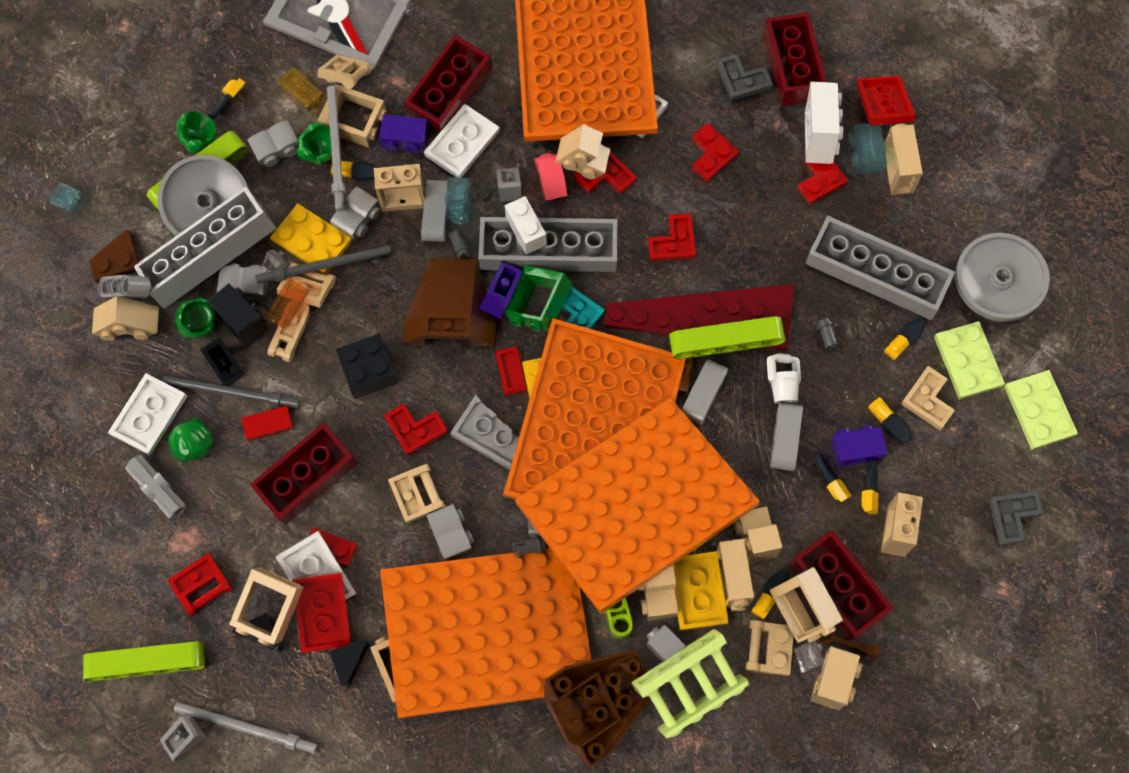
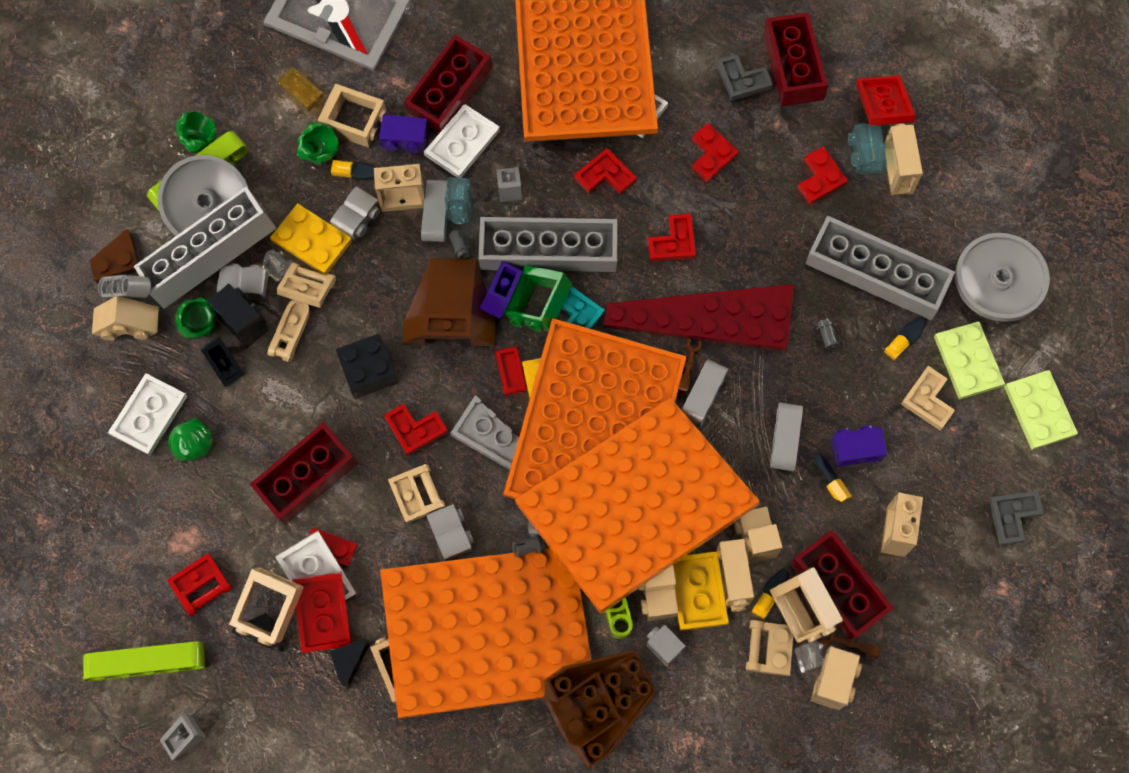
(65, 197): clear light blue plate -> none
(155, 487): light grey piece -> none
(230, 91): piece -> none
(267, 423): red tile -> none
(274, 144): light grey brick -> none
(275, 399): dark grey bar -> none
(280, 274): dark grey bar -> none
(287, 303): clear orange tile -> none
(290, 741): light grey bar -> none
(338, 186): light grey bar -> none
(339, 67): tan plate -> none
(525, 225): white brick -> none
(551, 176): coral brick -> none
(583, 152): tan brick -> none
(670, 671): yellowish green fence -> none
(727, 337): lime beam -> none
(784, 384): white piece -> none
(822, 122): white brick -> none
(870, 496): piece -> none
(890, 421): piece -> none

